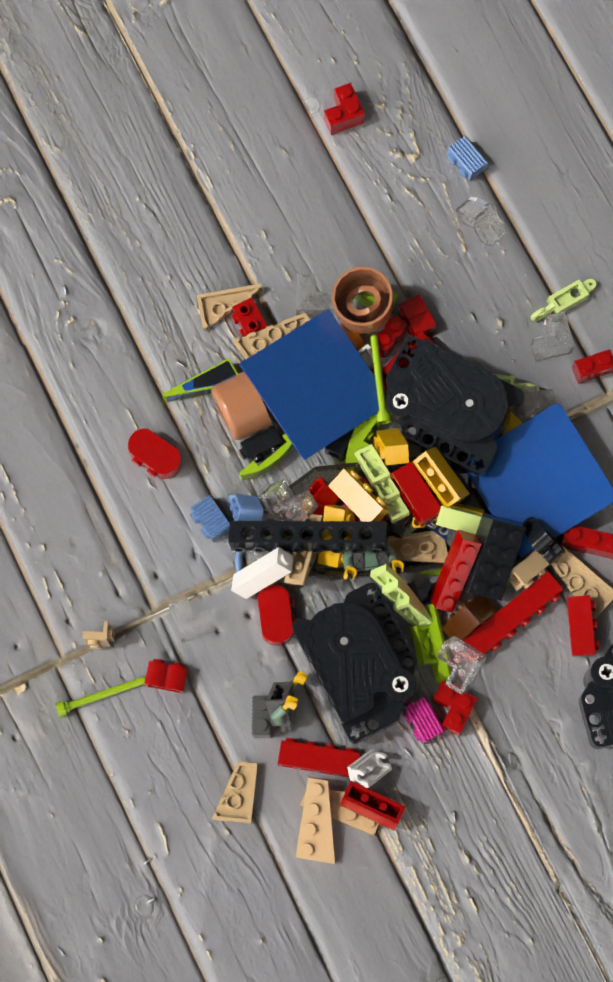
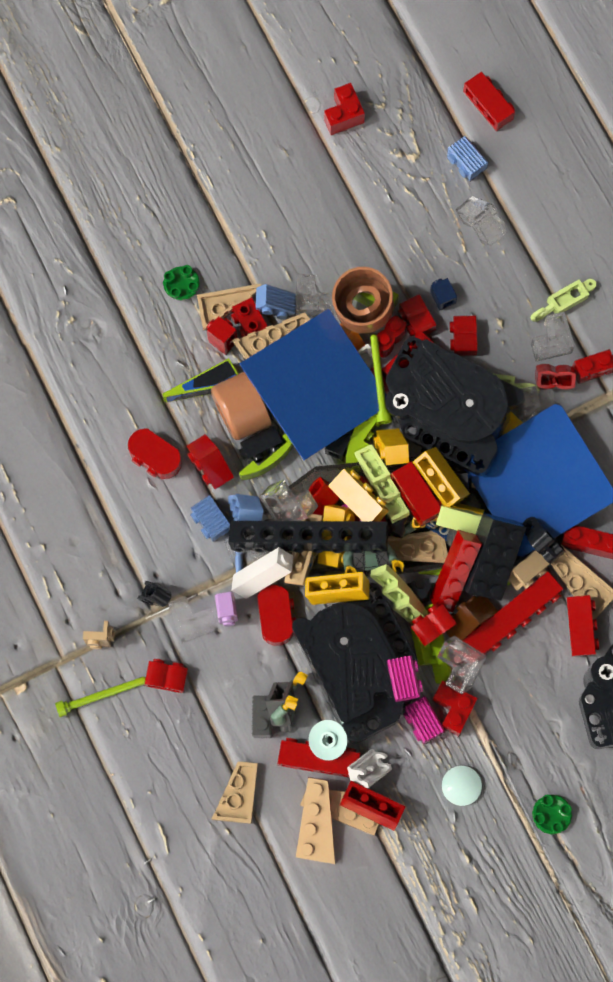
(154, 595): none -> black piece
(181, 282): none -> green dish
(210, 460): none -> red brick
(221, 334): none -> red brick
(226, 608): none -> lavender brick
(275, 301): none -> medium blue brick
(318, 740): none -> light aqua dish
(337, 588): none -> yellow brick
(404, 679): none -> dark pink brick
(432, 624): none -> red brick
(443, 293): none -> dark blue brick
(461, 785): none -> light aqua dish
(464, 334): none -> red brick
(489, 101): none -> red brick
(552, 814): none -> green dish
(559, 376): none -> red brick

